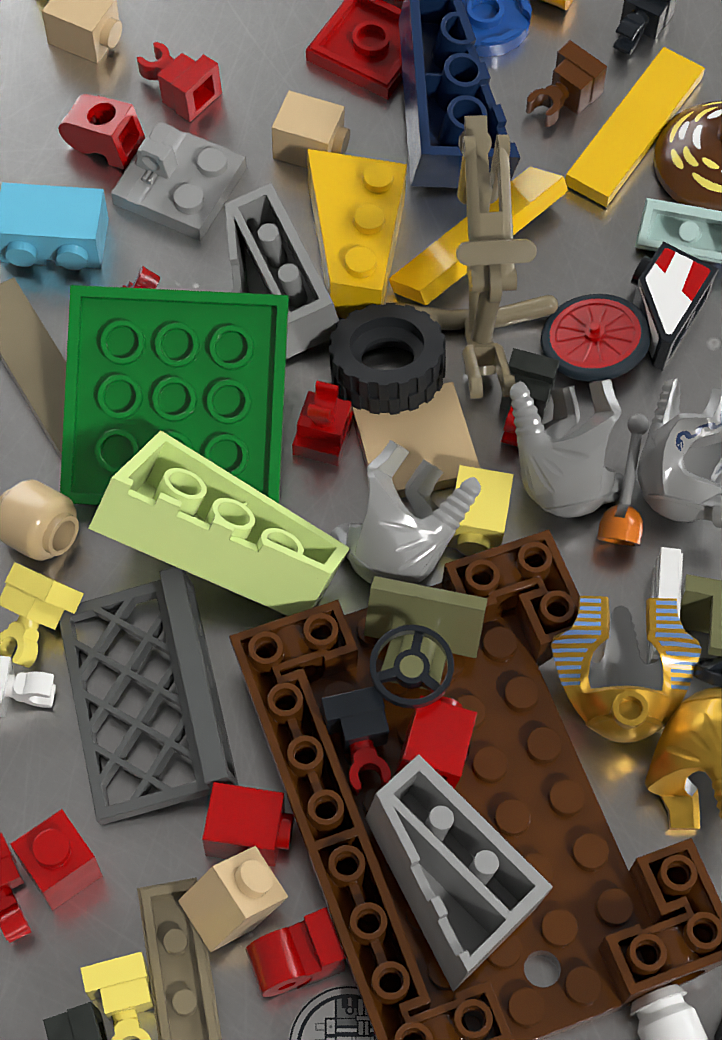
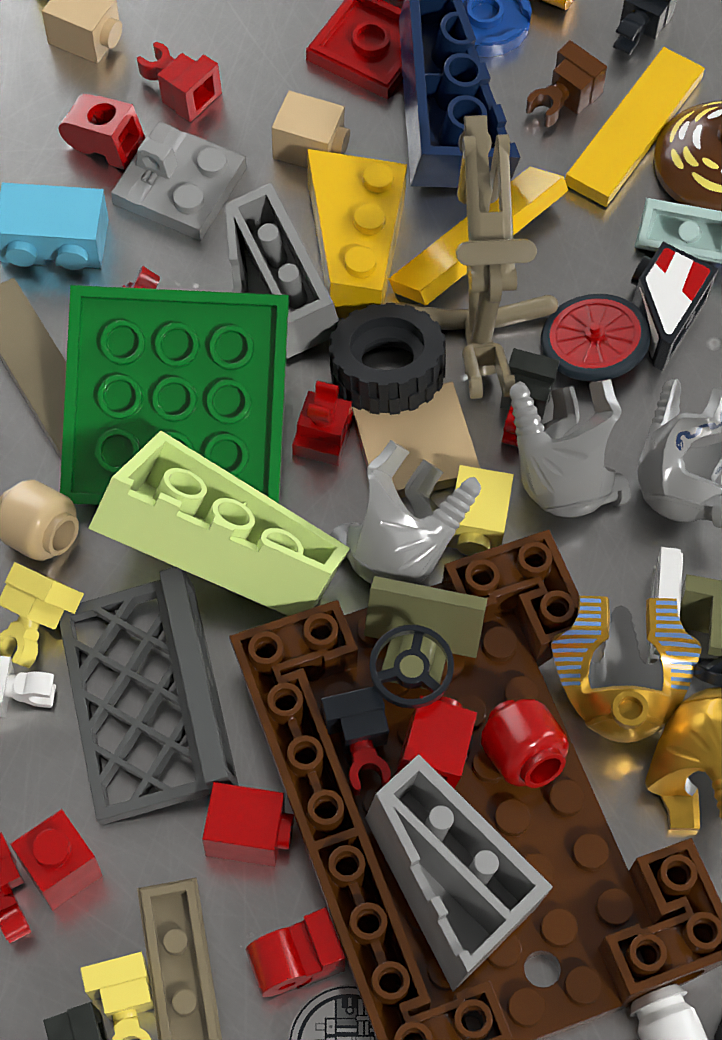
(232, 898): tan brick -> none
(525, 743): none -> red head
(622, 522): hinge -> none

